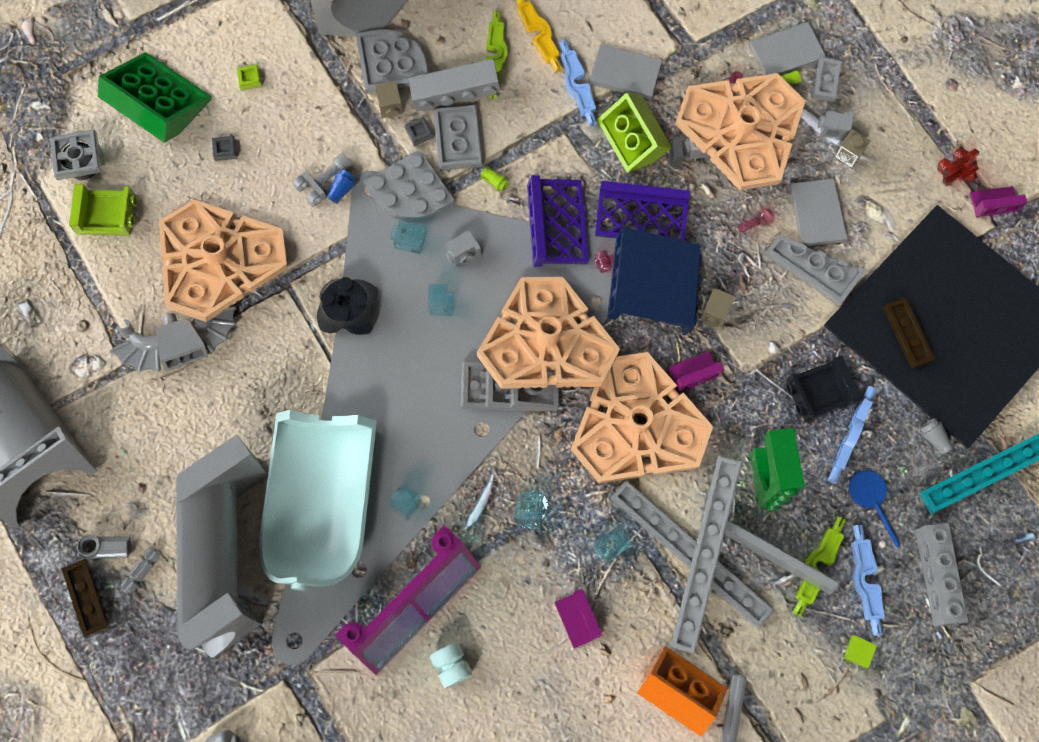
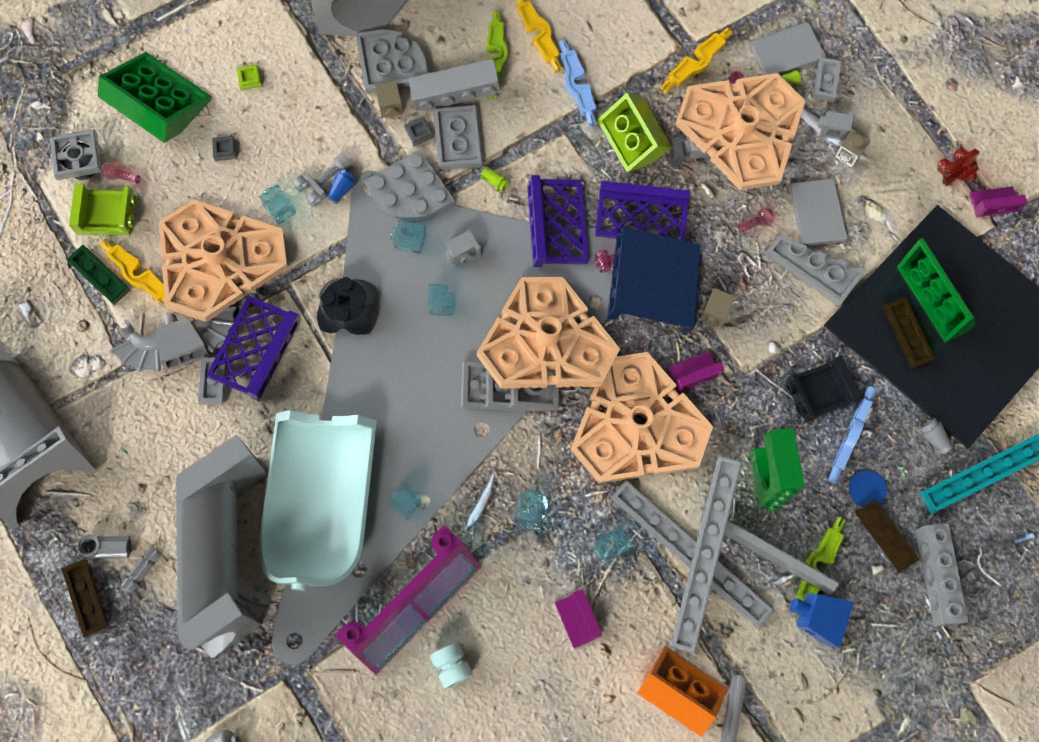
(98, 274): none -> dark green tile
(112, 171): none -> clear pink bar
(129, 266): none -> yellow piece
(209, 390): none -> light grey plate
(272, 355): none -> dark purple fence
(277, 204): none -> clear light blue brick
(625, 71): light grey tile -> none
(690, 67): none -> yellow piece
(823, 617): none -> blue torso
(860, 651): lime tile -> none
(870, 593): light blue piece -> none
(887, 536): none -> dark brown plate
(935, 292): none -> green slope

